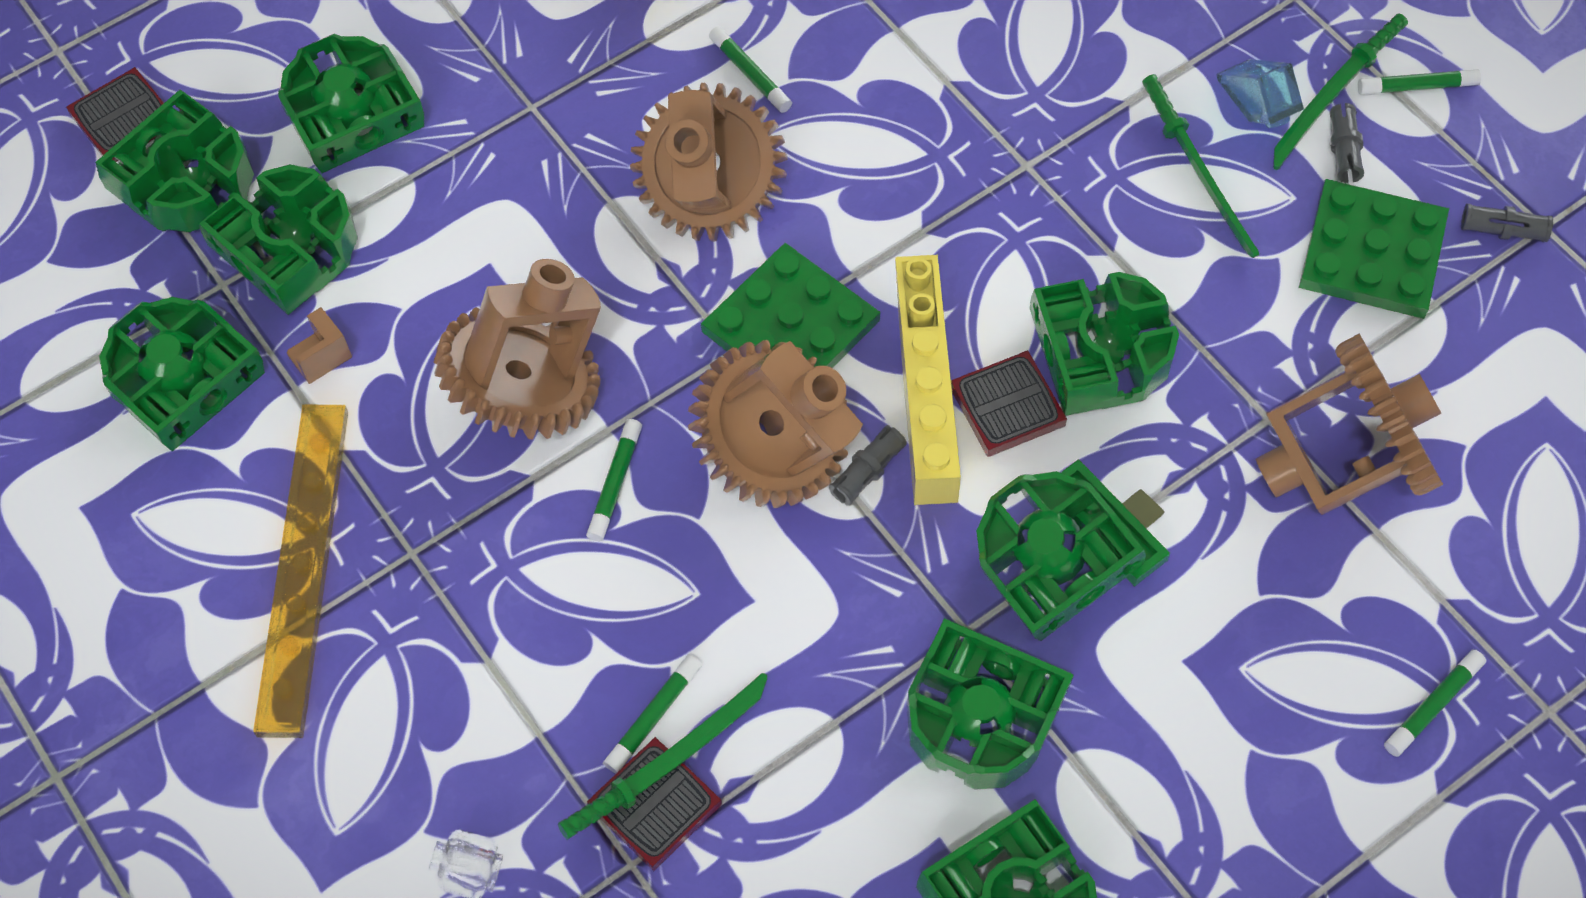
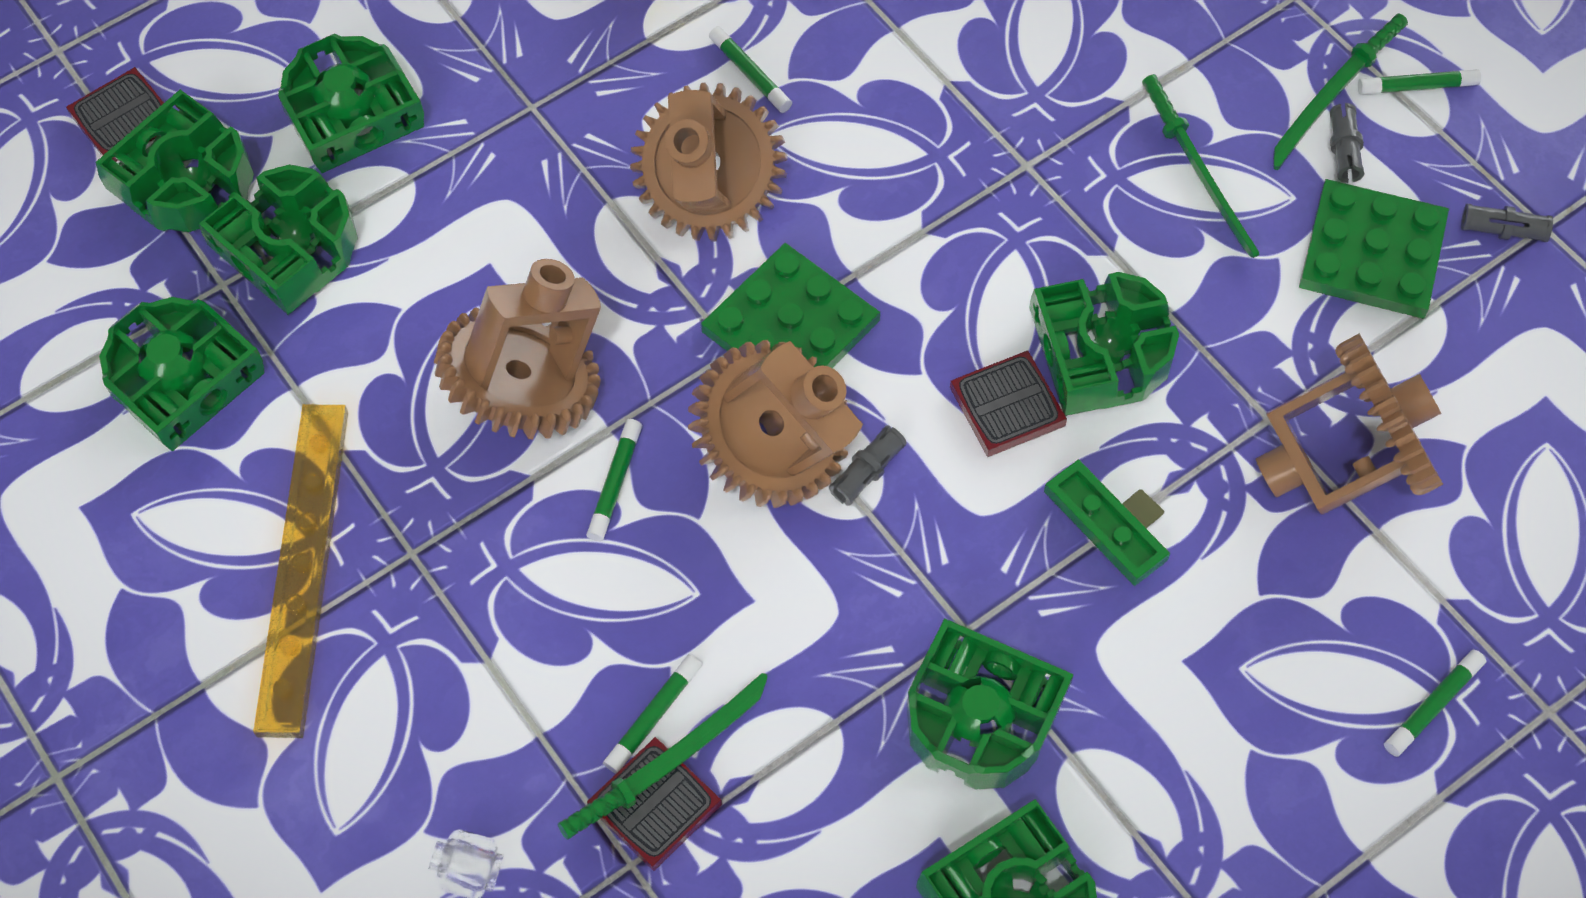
(321, 350): medium nougat panel -> none
(927, 381): light yellow slope -> none
(1044, 557): green connector -> none
(1263, 91): clear light blue slope -> none

